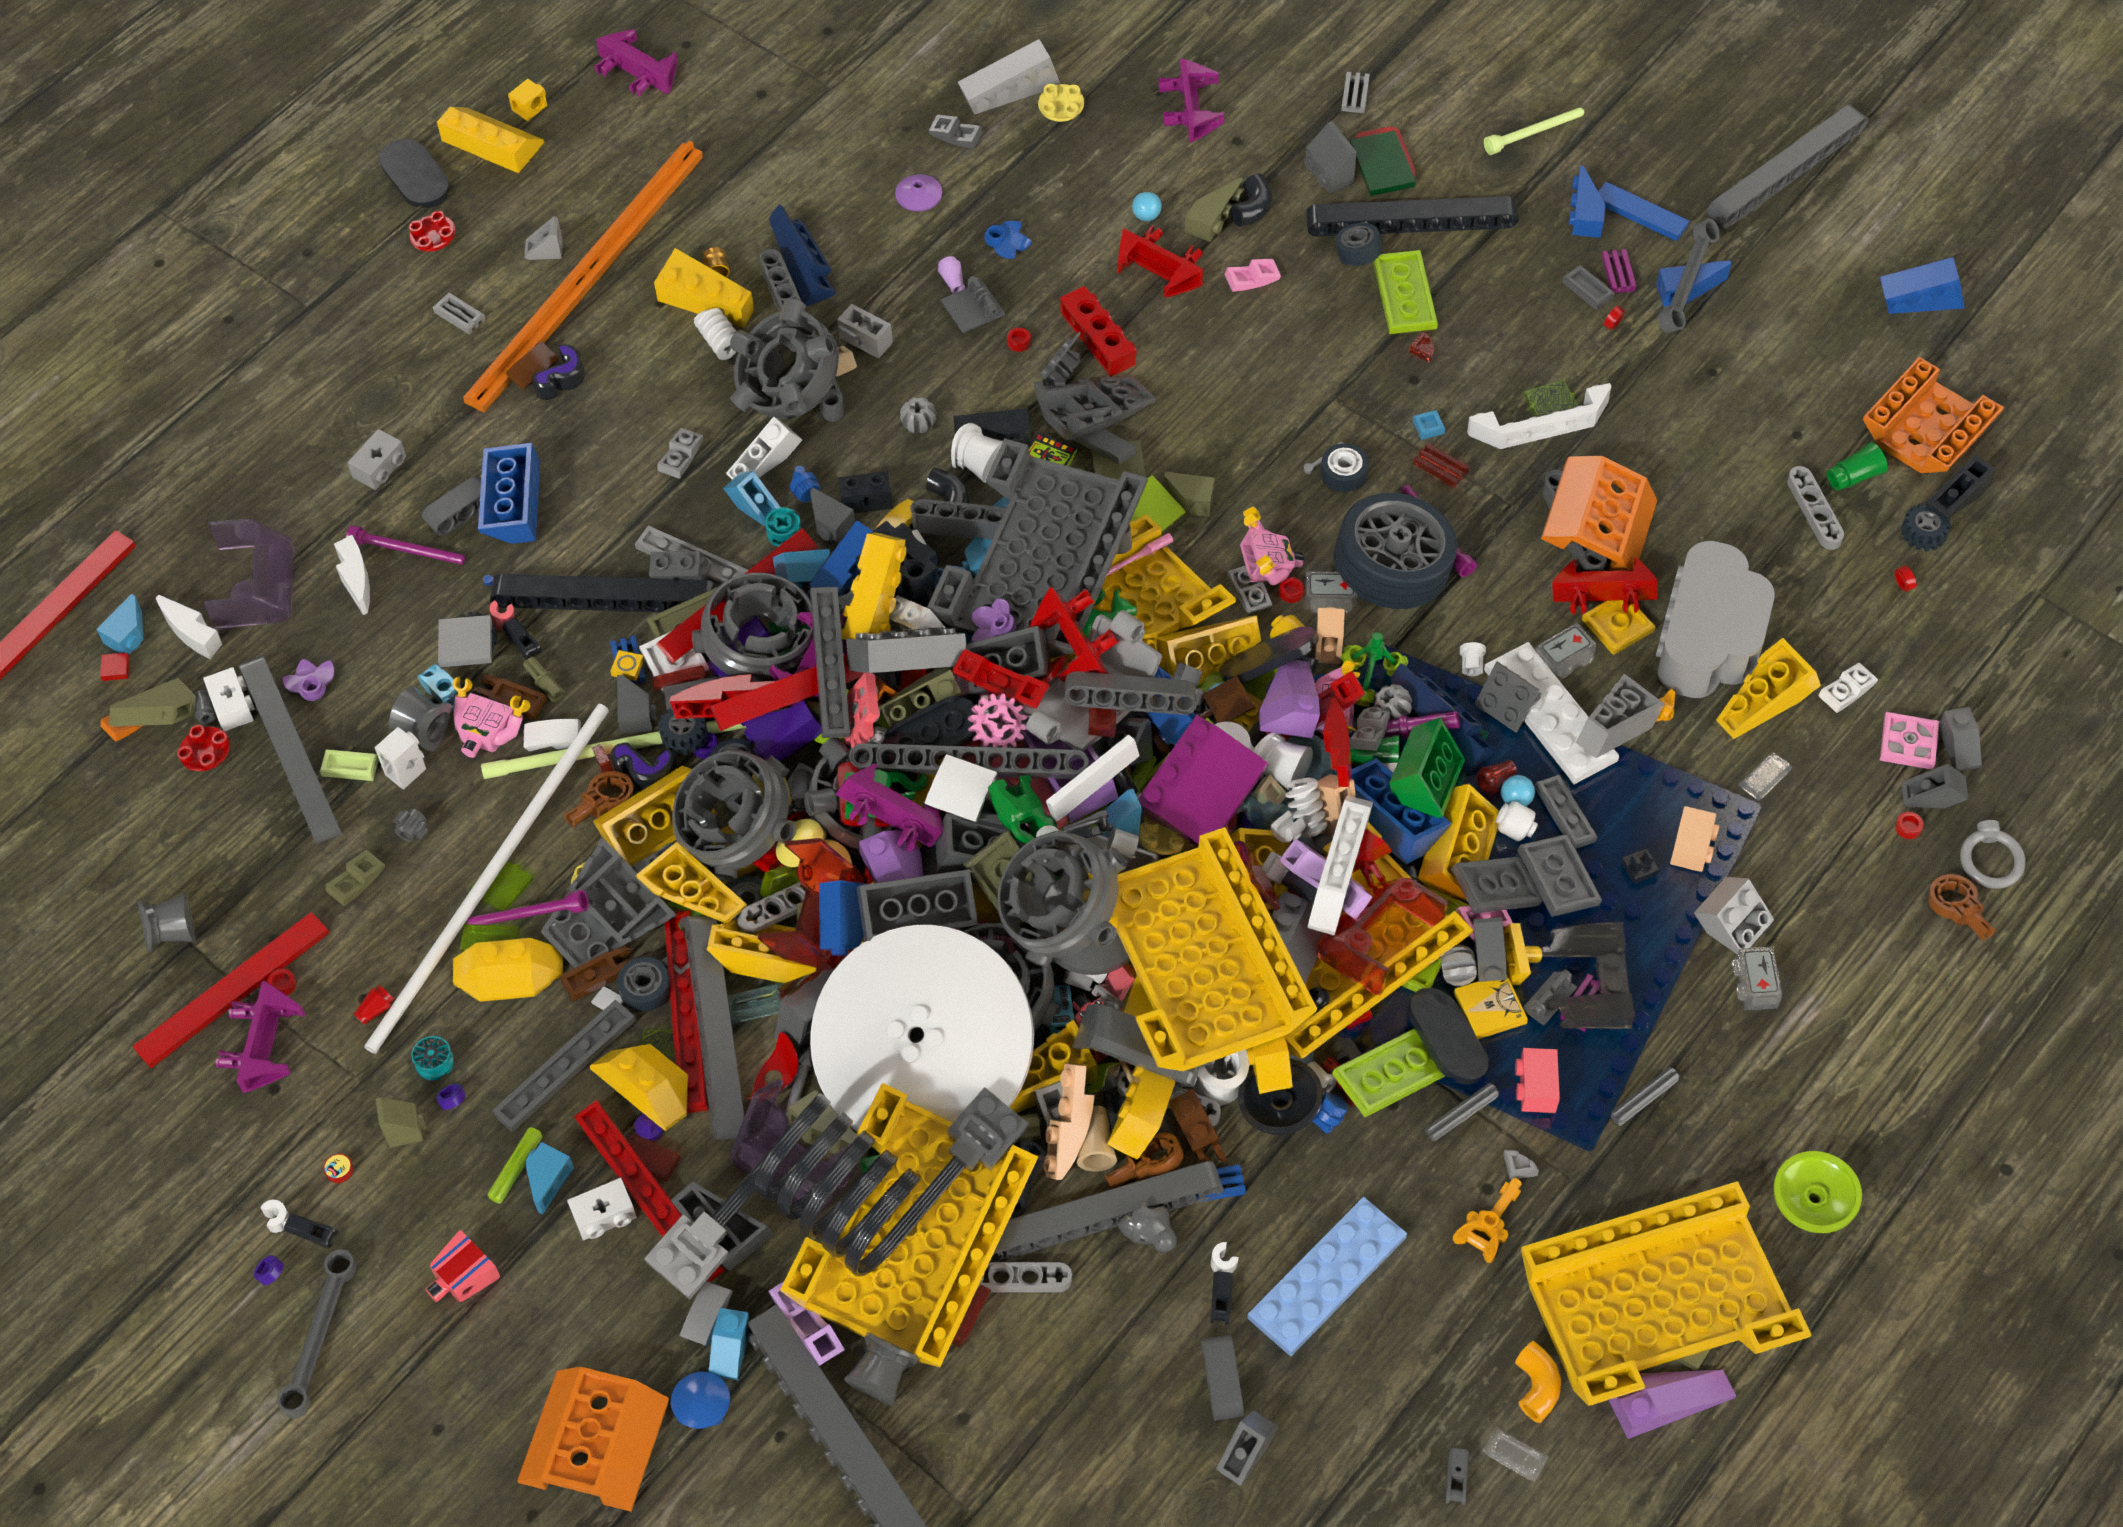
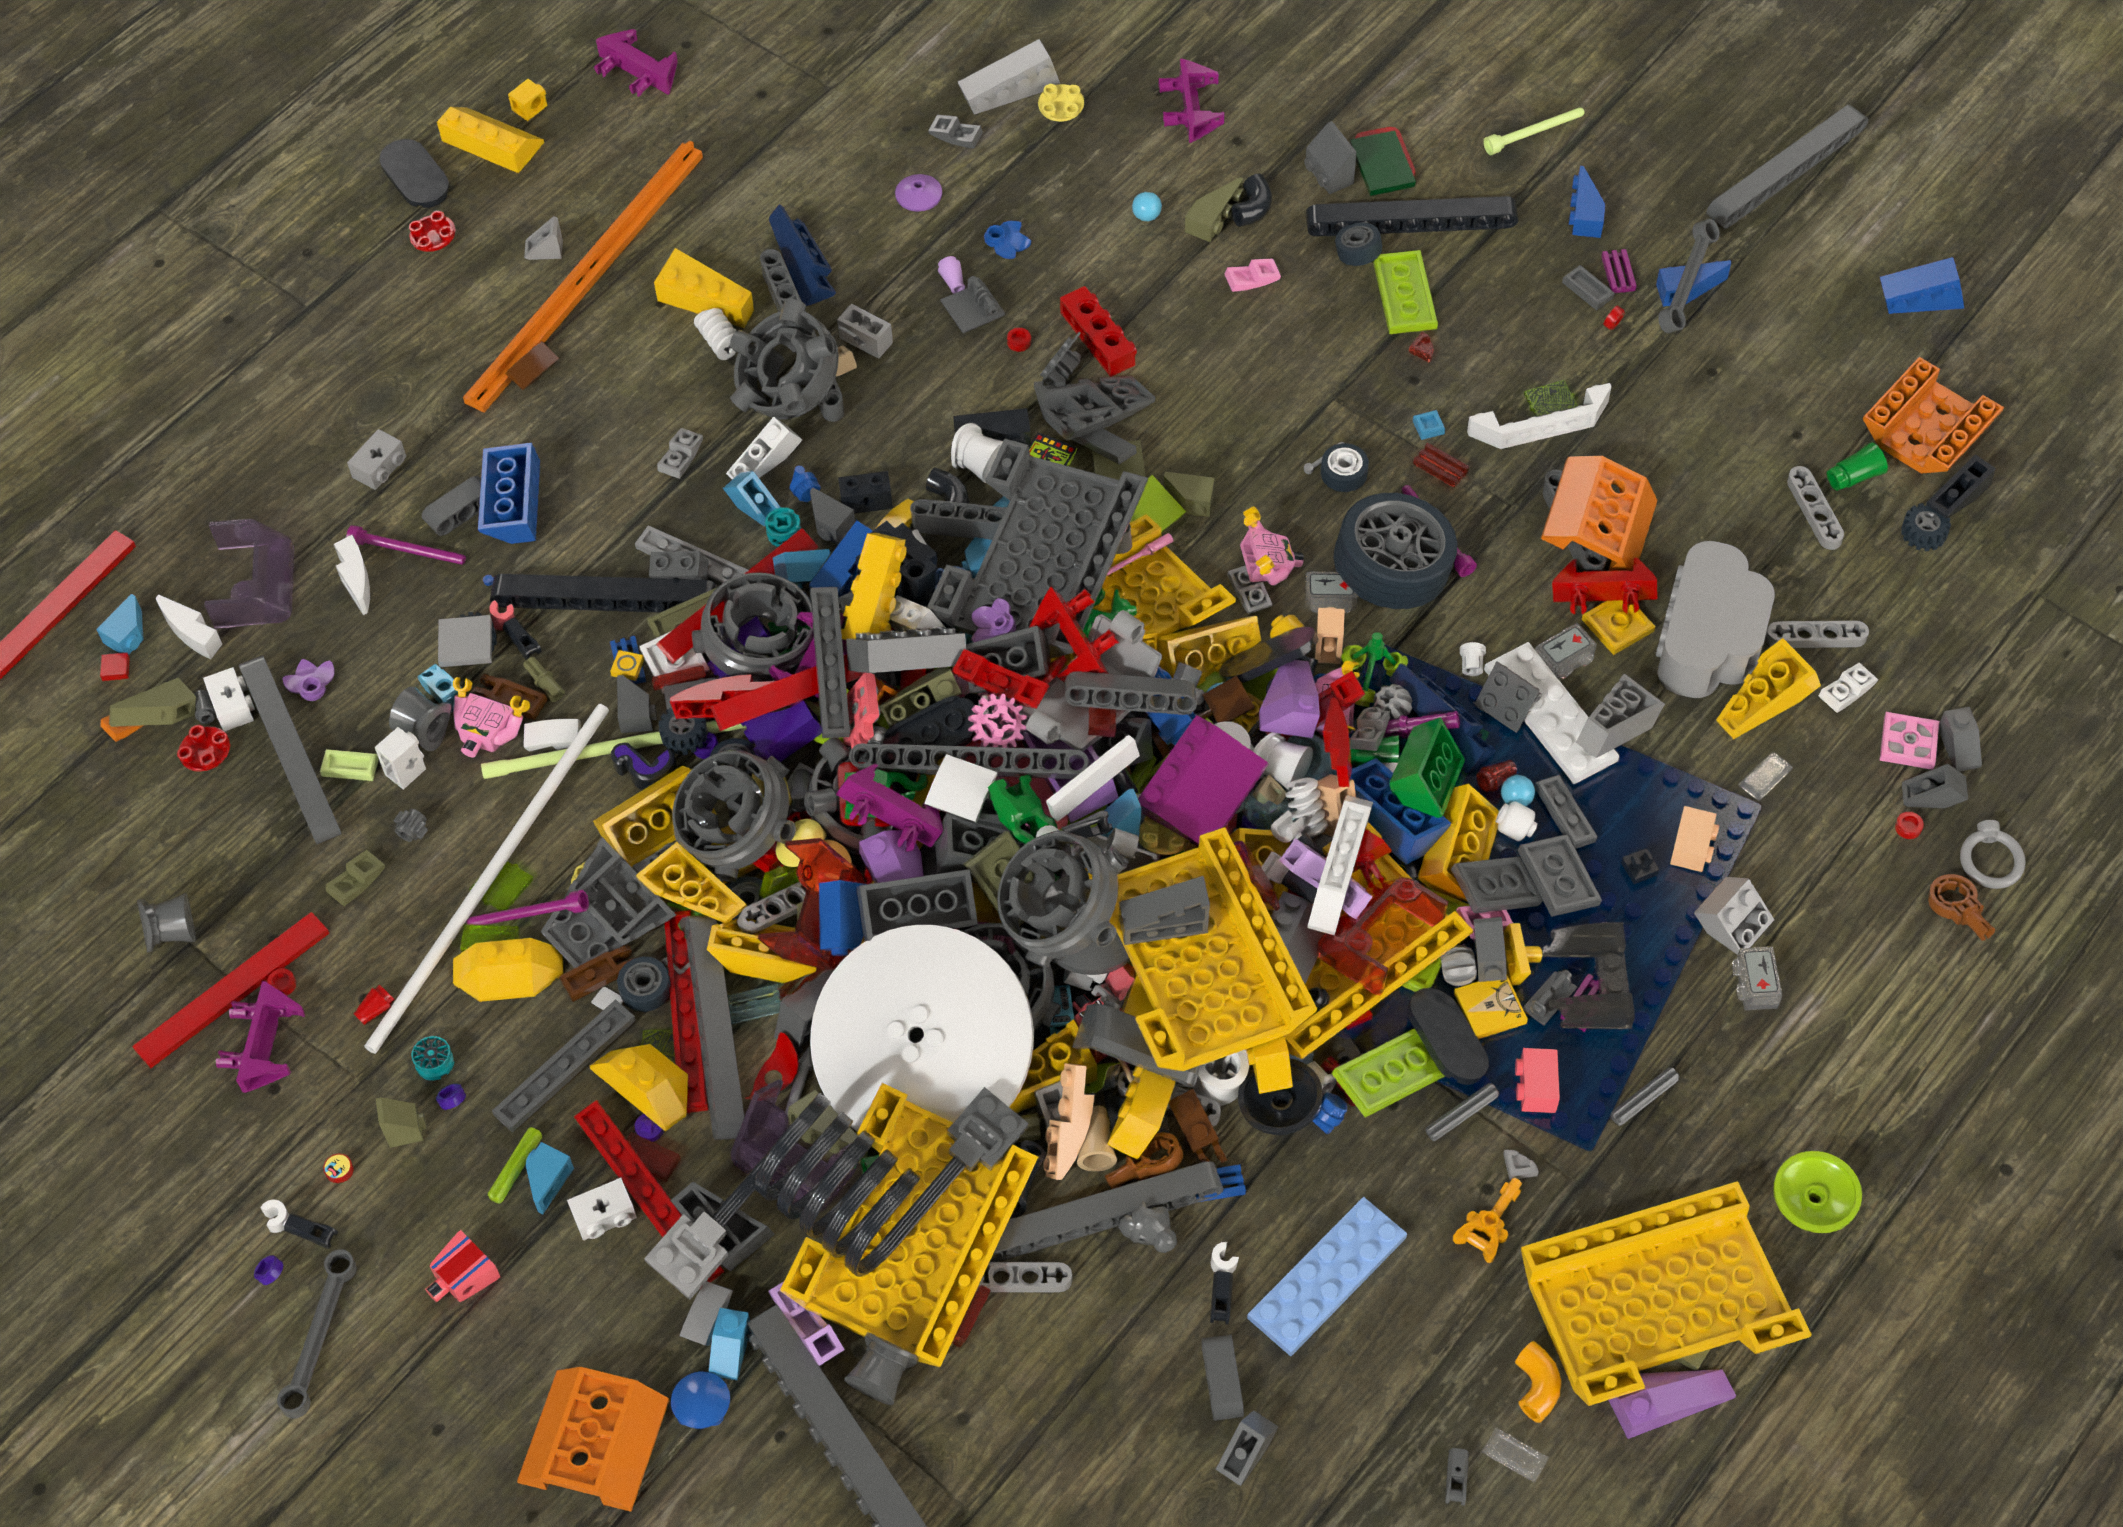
(456, 316): light grey tile -> none
(562, 376): black animal -> none
(594, 802): dark orange pin -> none
(601, 758): clear red tile -> none
(717, 260): pearl gold wheel -> none
(918, 415): light grey piece -> none
(1166, 913): none -> dark grey wedge
(1179, 271): red hose -> none
(1291, 590): red tile -> none
(1357, 79): light grey tile -> none
(1643, 212): blue tile -> none
(1668, 710): light orange piece -> none
(1816, 630): none -> light grey beam
(1905, 578): red tile -> none

